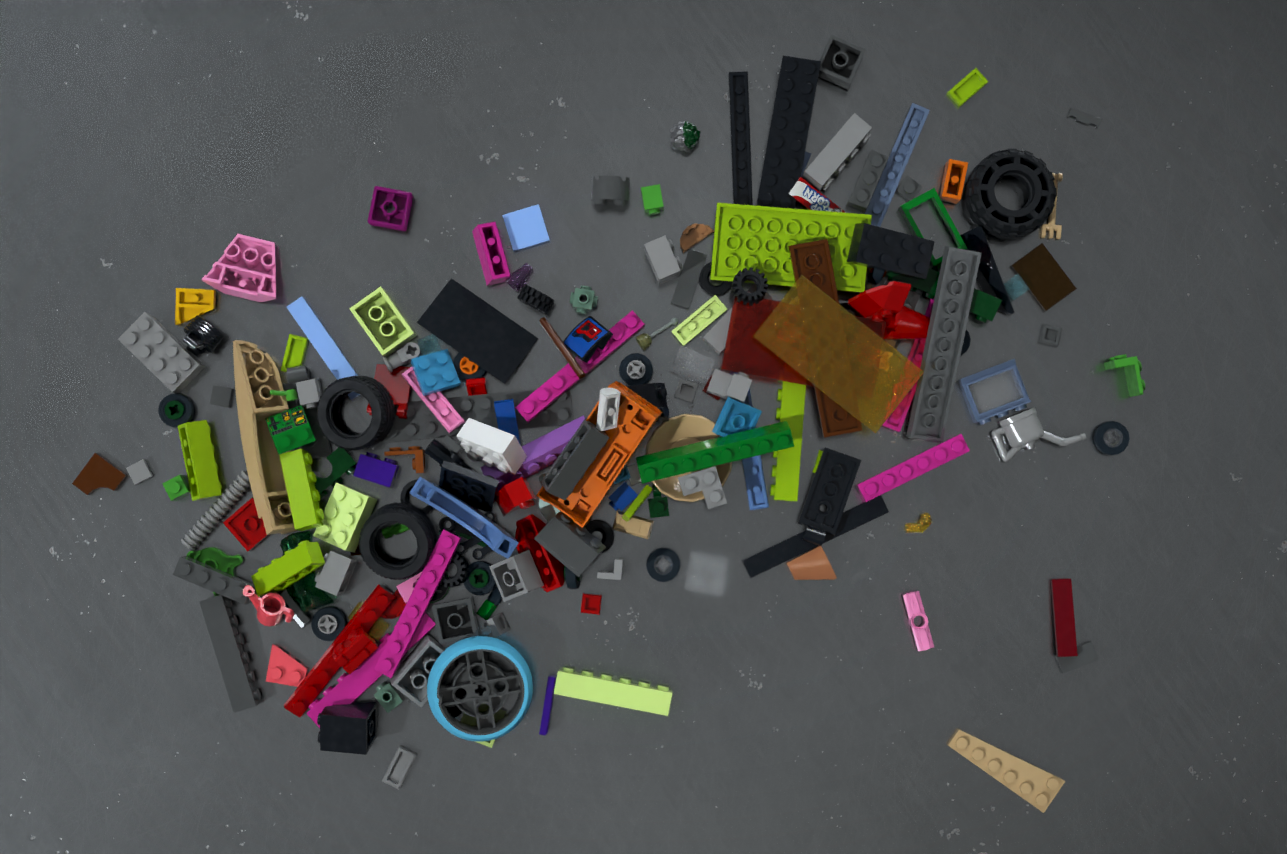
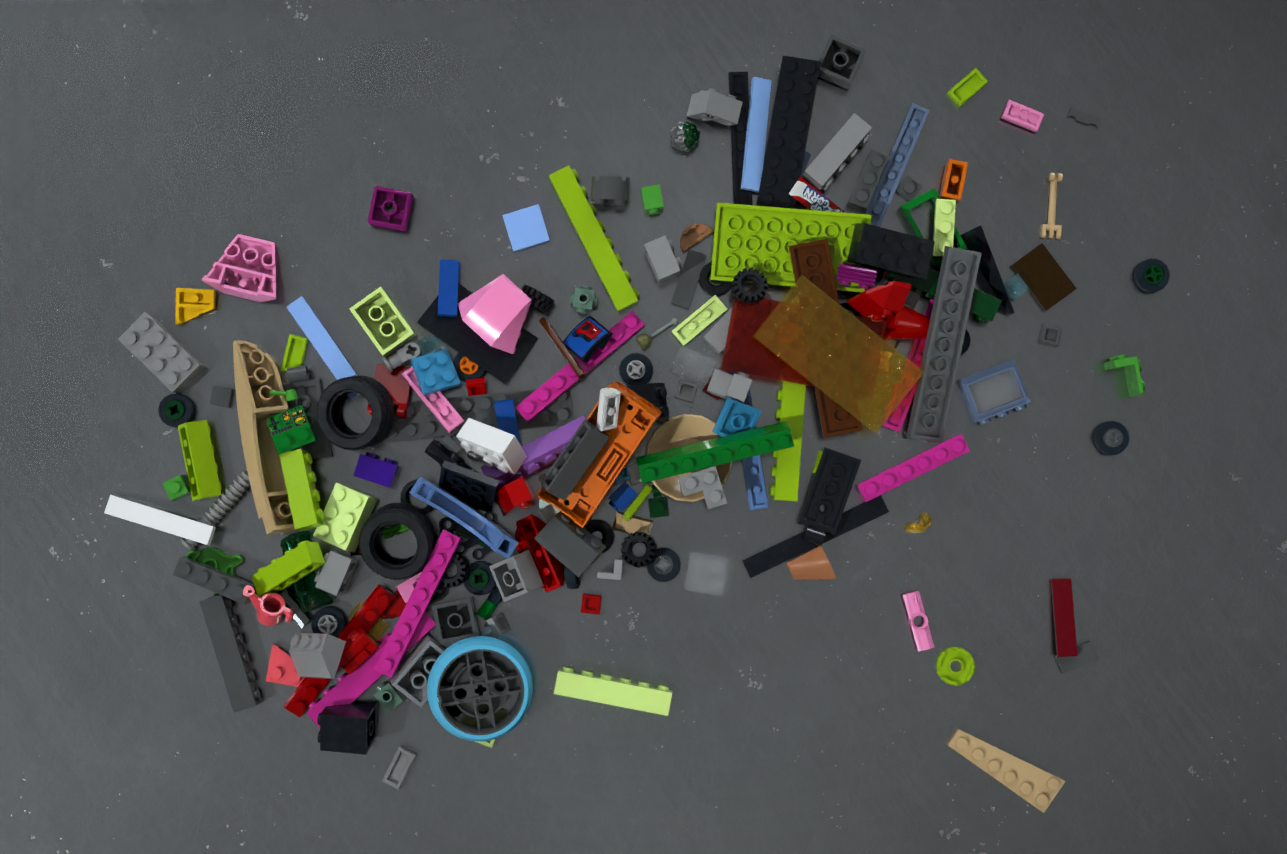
(99, 474): reddish brown tile -> none
(139, 472): light grey tile -> none
(160, 520): none -> white tile
(201, 330): black piece -> none
(247, 526): red plate -> none
(309, 393): light grey brick -> none
(316, 654): none -> light grey slope
(342, 464): dark green arch -> none
(418, 462): dark orange bracket -> none
(448, 288): none -> blue tile
(491, 253): dark pink brick -> none
(497, 313): none -> bright pink wedge
(519, 277): clear purple cone -> none
(545, 721): dark purple tile -> none
(593, 238): none -> lime brick
(631, 541): none -> black tyre
(714, 106): none -> light grey brick
(756, 134): none -> light blue tile
(856, 274): none -> magenta brick
(943, 226): none -> yellowish green plate
(966, 669): none -> lime tile
(994, 217): black tyre -> none
(1022, 116): none -> bright pink plate
(1023, 431): light grey piece -> none
(1158, 272): none -> black wheel

